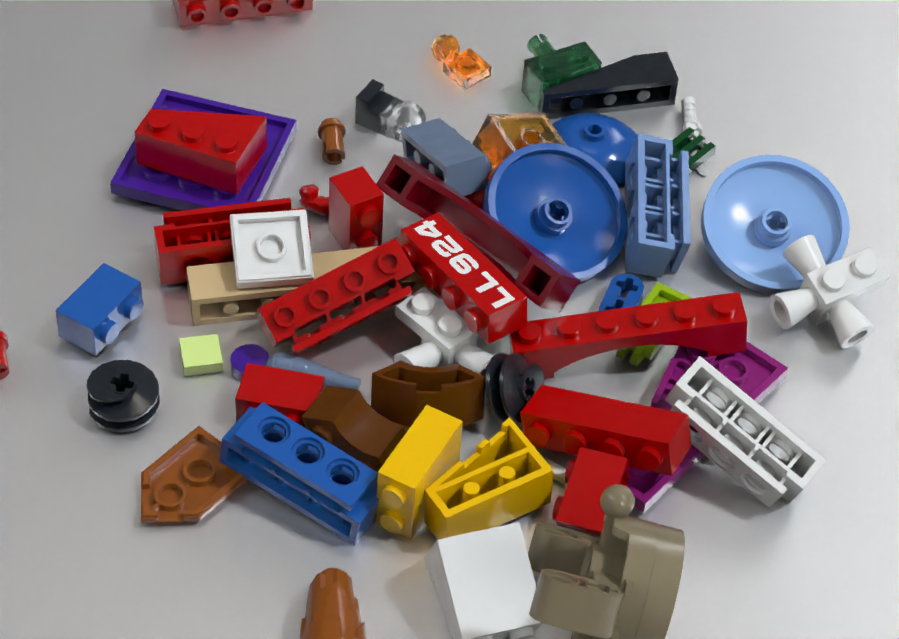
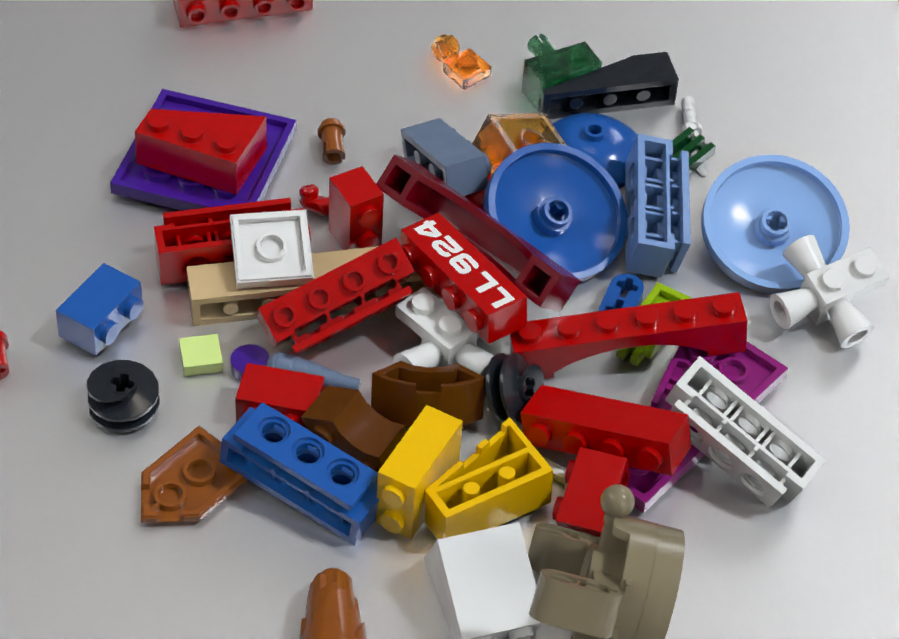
(384, 112): leg -> none

